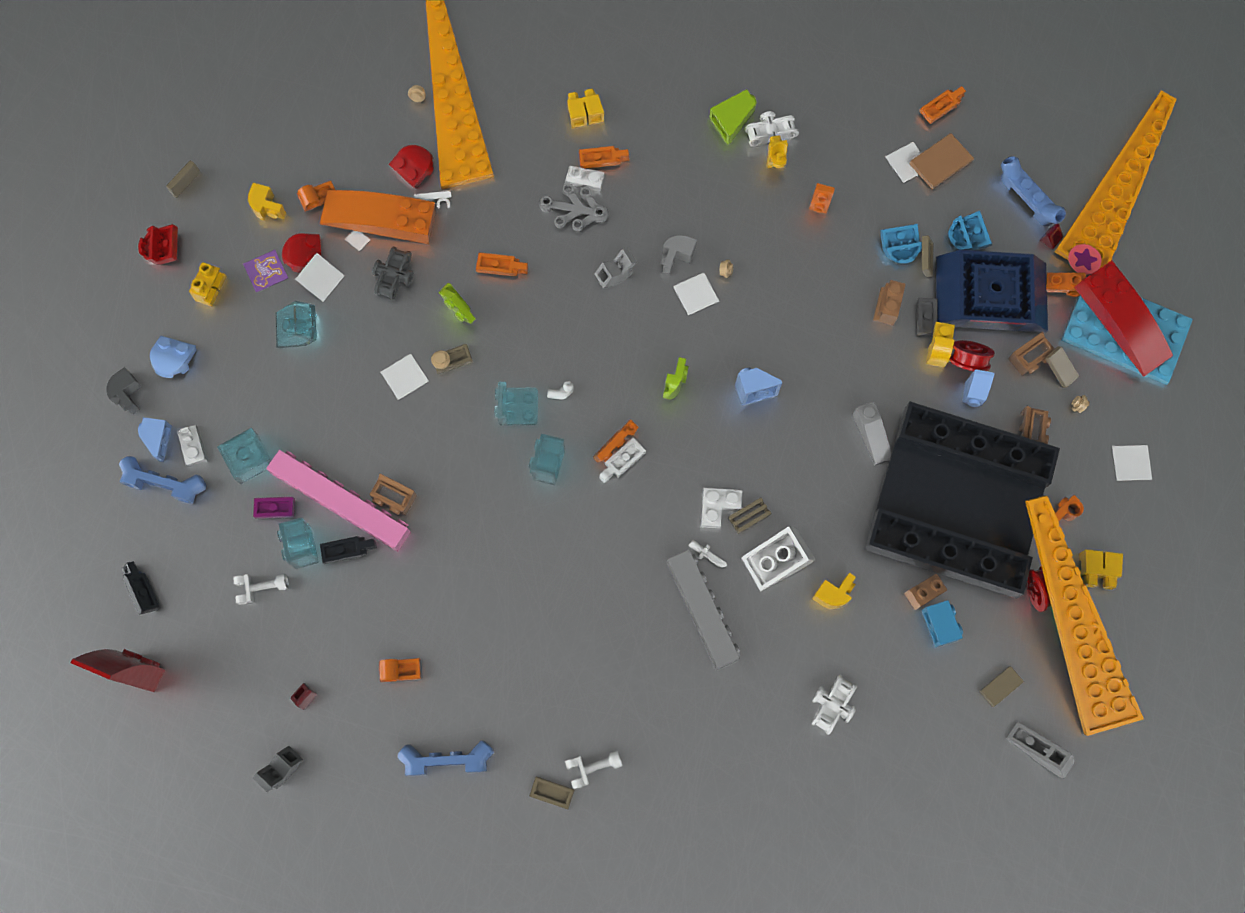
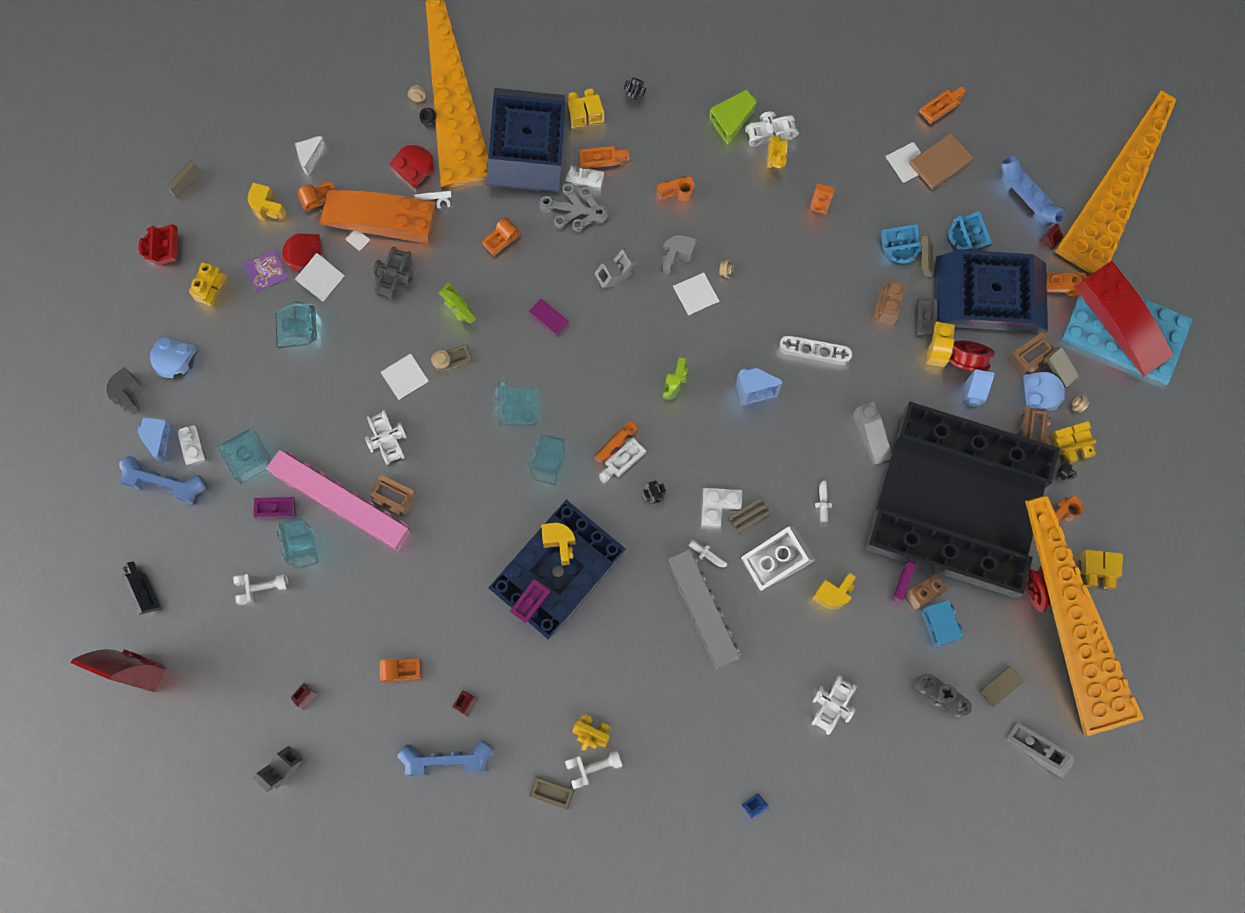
(309, 152): none -> white slope
(346, 549): black hinge -> none
(385, 437): none -> white axle
(427, 116): none -> black plate
(465, 703): none -> dark red slope
(500, 265): orange hinge -> none
(501, 237): none -> orange plate
(524, 159): none -> dark blue slope
(530, 601): none -> magenta plate
(548, 317): none -> magenta tile
(559, 535): none -> yellow brick
(561, 394): white arm -> none
(590, 736): none -> yellow hips
(592, 561): none -> dark blue slope
(635, 88): none -> black gear
(654, 492): none -> black gear
(672, 188): none -> orange plate
(755, 806): none -> blue slope
(815, 350): none -> white beam
(823, 505): none -> white piece
(903, 582): none -> magenta tile
(946, 698): none -> dark grey axle
(1043, 391): none -> light blue slope
(1064, 470): none -> black tile
(1073, 440): none -> yellow hips
(1084, 259): coral sticker -> none
(1132, 462): white sticker -> none

